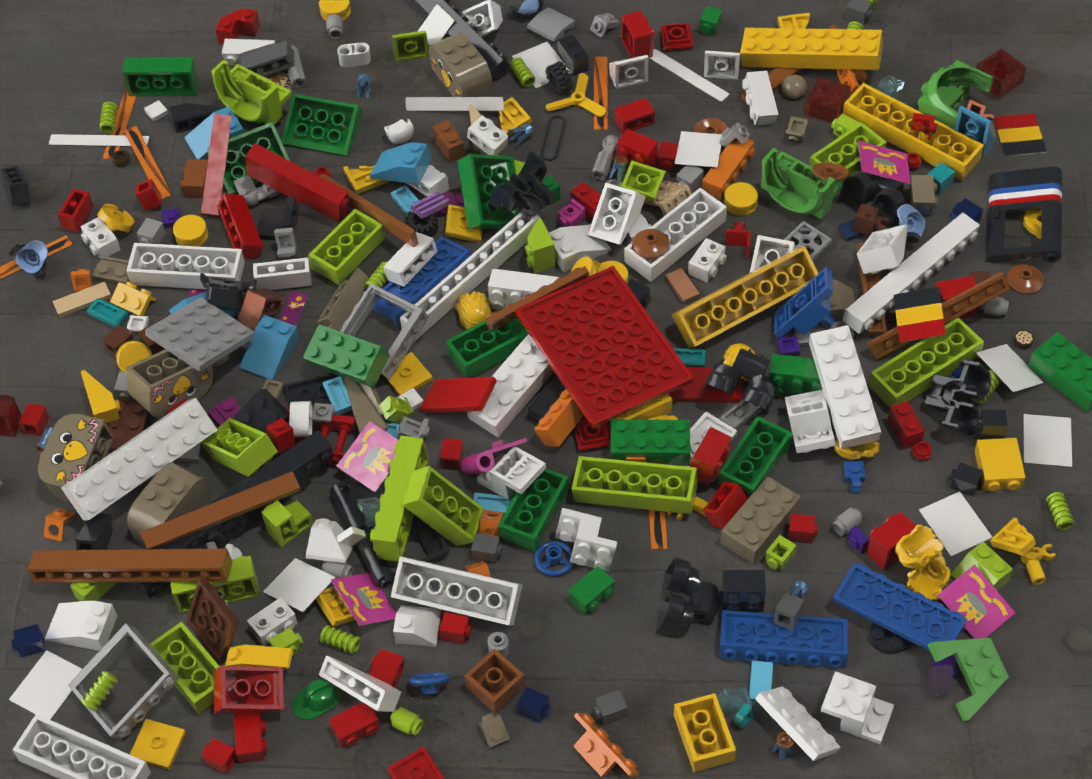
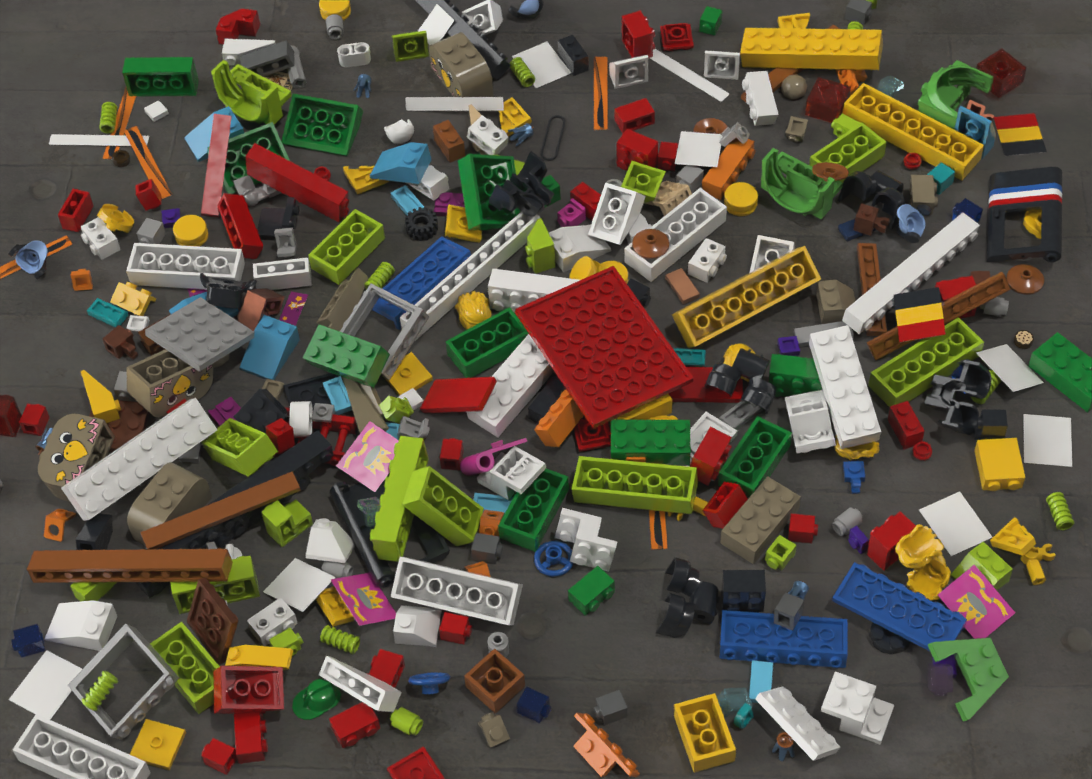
(16, 185): black slope -> none
(81, 299): tan tile -> none
(111, 270): dark tan plate -> none
(131, 353): yellow head -> none
(189, 116): black slope -> none
(194, 178): dark orange brick -> none
(351, 536): white tile -> none
(389, 222): dark orange tile -> none
(410, 260): white brick -> none
(430, 205): medium lavender tile -> none
(506, 315): dark orange plate -> none
(550, 24): light grey slope -> none
(559, 78): black tyre -> none
(578, 99): yellow piece -> none
(602, 23): light grey bracket -> none
(604, 158): light grey piece -> none
(620, 164): flat silver piece -> none
(738, 236): red bracket -> none
(807, 306): blue brick -> none
(813, 233): light grey piece -> none
(883, 250): white slope -> none
(884, 162): dark pink sticker -> none
(924, 123): red bracket -> none
(965, 479): black brick -> none

